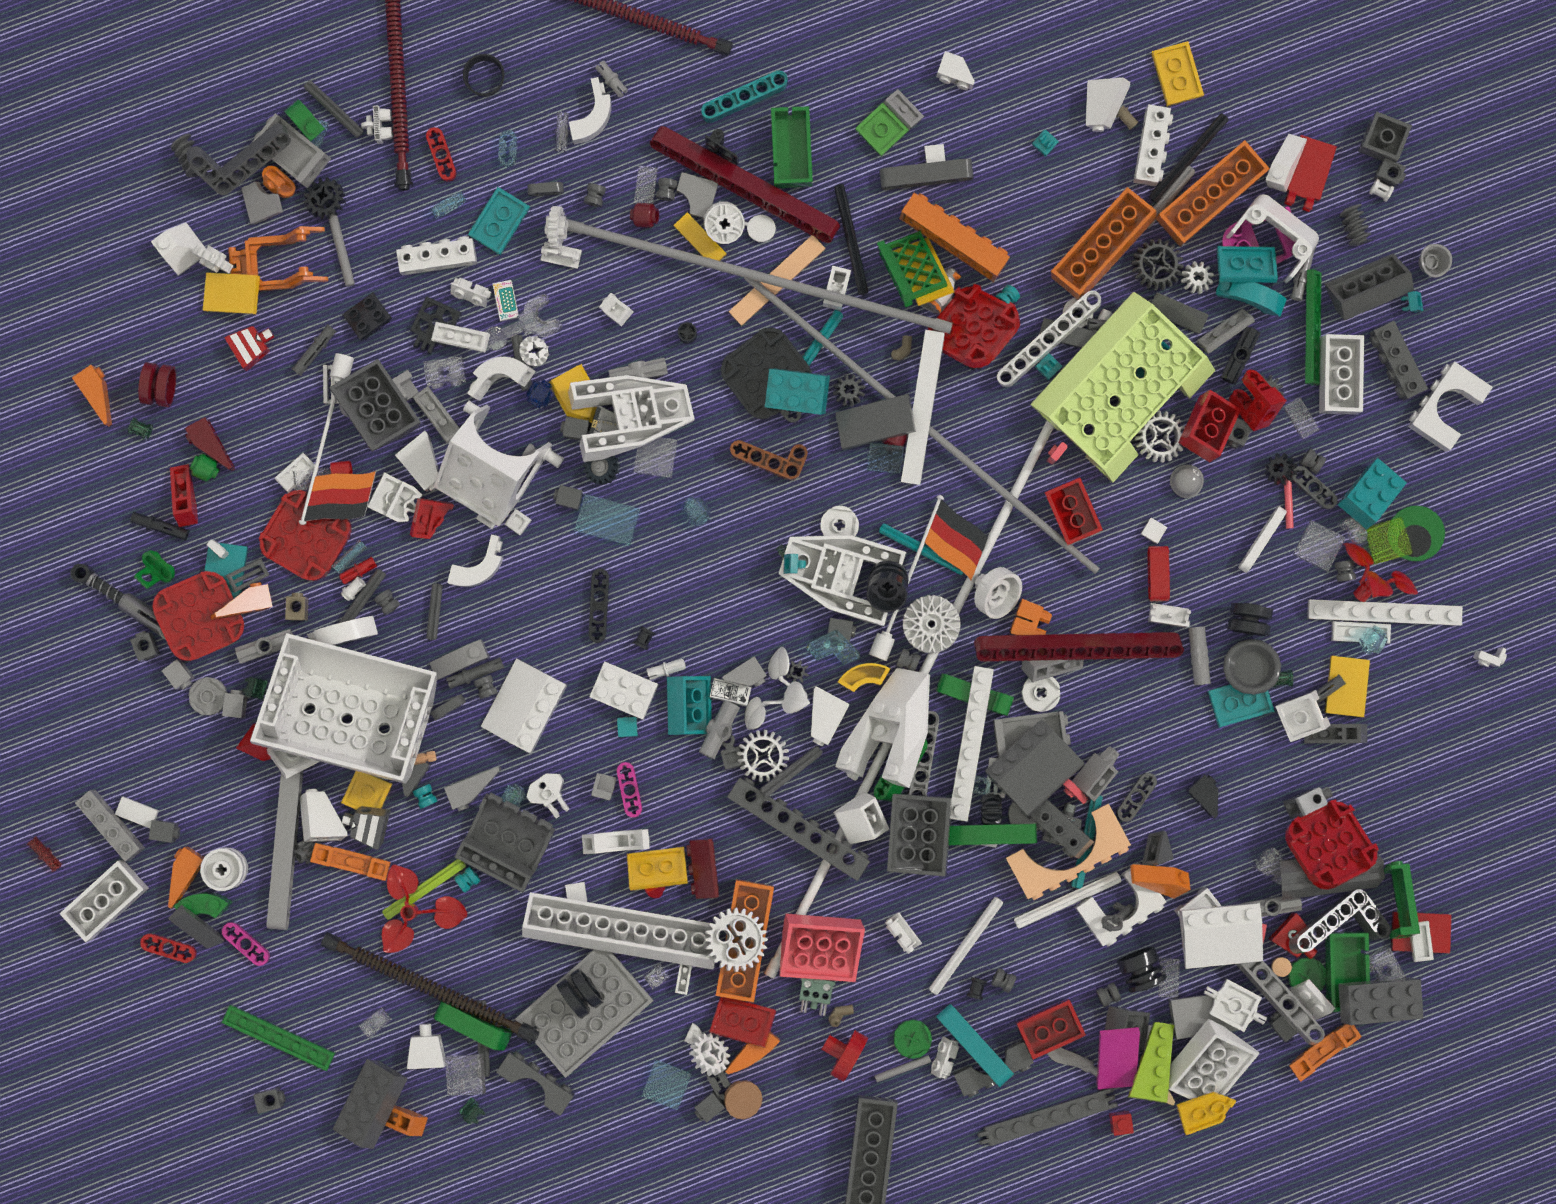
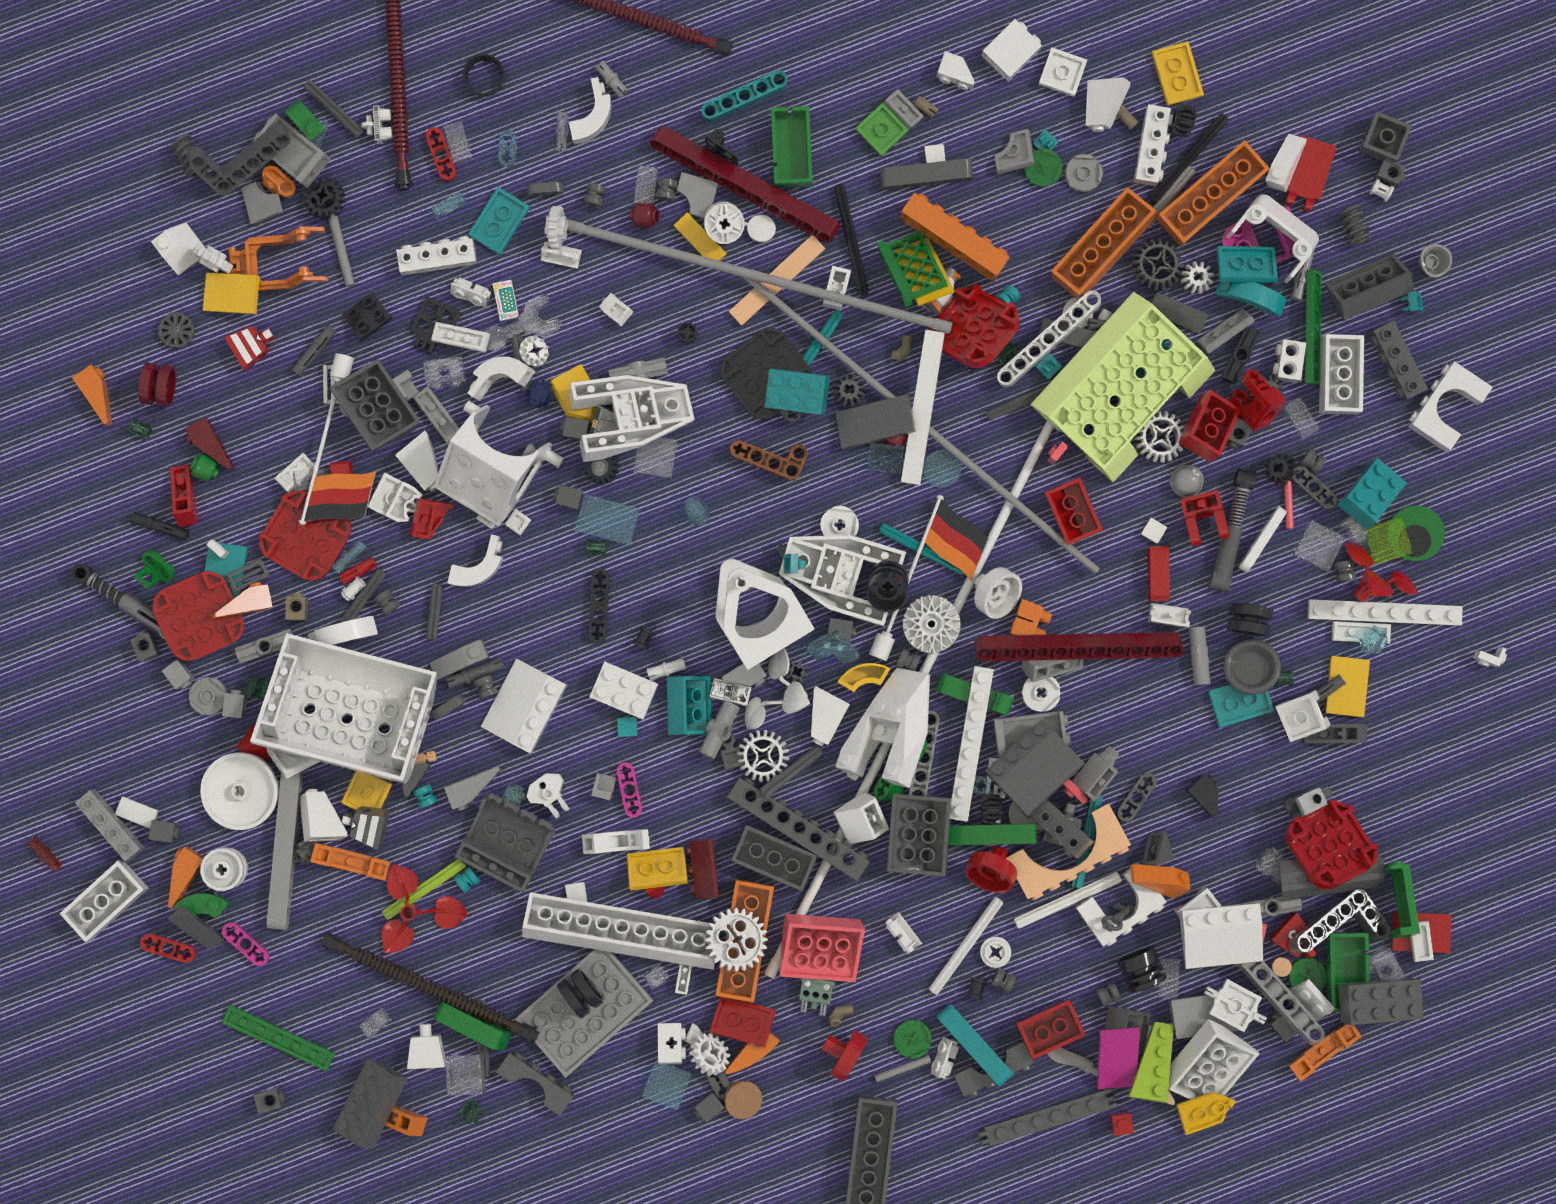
(176, 330): none -> dark grey wheel
(239, 791): none -> white dish
(457, 142): none -> clear plate
(596, 547): none -> bush
(666, 1032): none -> white brick
(772, 634): none -> white piece
(774, 857): none -> dark grey brick
(924, 106): none -> dark tan pin
(941, 469): none -> clear light blue tile
(991, 870): none -> red piece
(994, 961): none -> white gear
(1007, 354): none -> clear green tile
(1012, 49): none -> white brick
(1013, 404): none -> dark grey axle
(1017, 153): none -> light grey tile
(1047, 168): none -> green tile
(1062, 72): none -> white plate
(1083, 173): none -> light grey tile
(1183, 120): none -> black gear
(1202, 507): none -> red brick
(1222, 573): none -> piece
(1294, 362): none -> white brick

